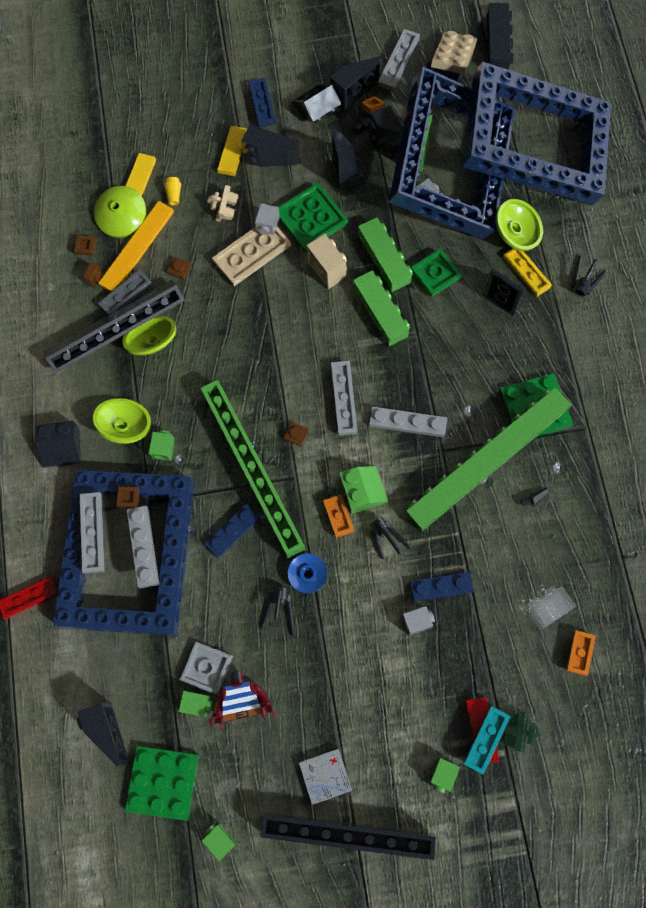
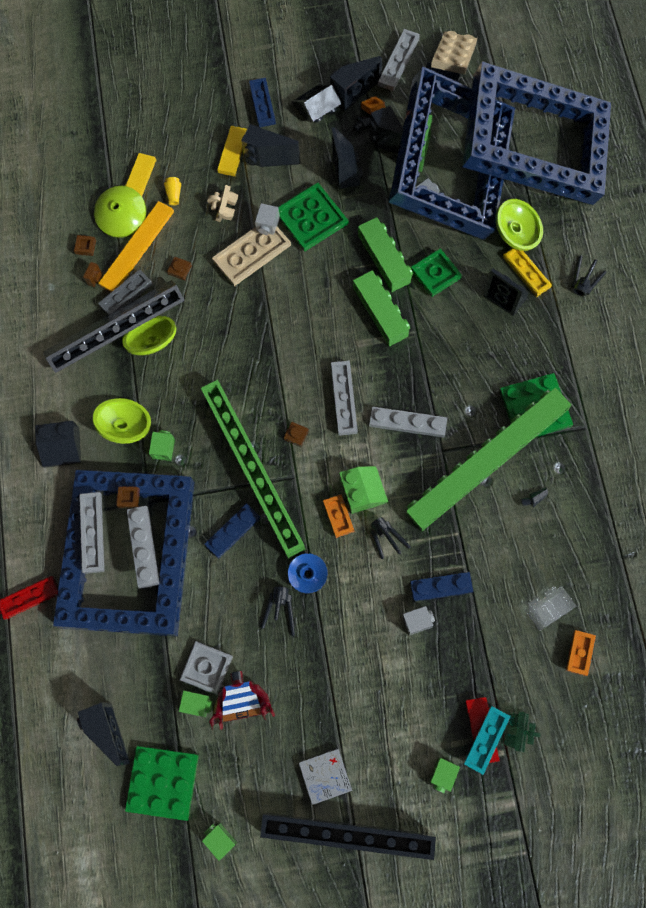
(327, 261): tan brick -> none
(498, 35): black brick -> none

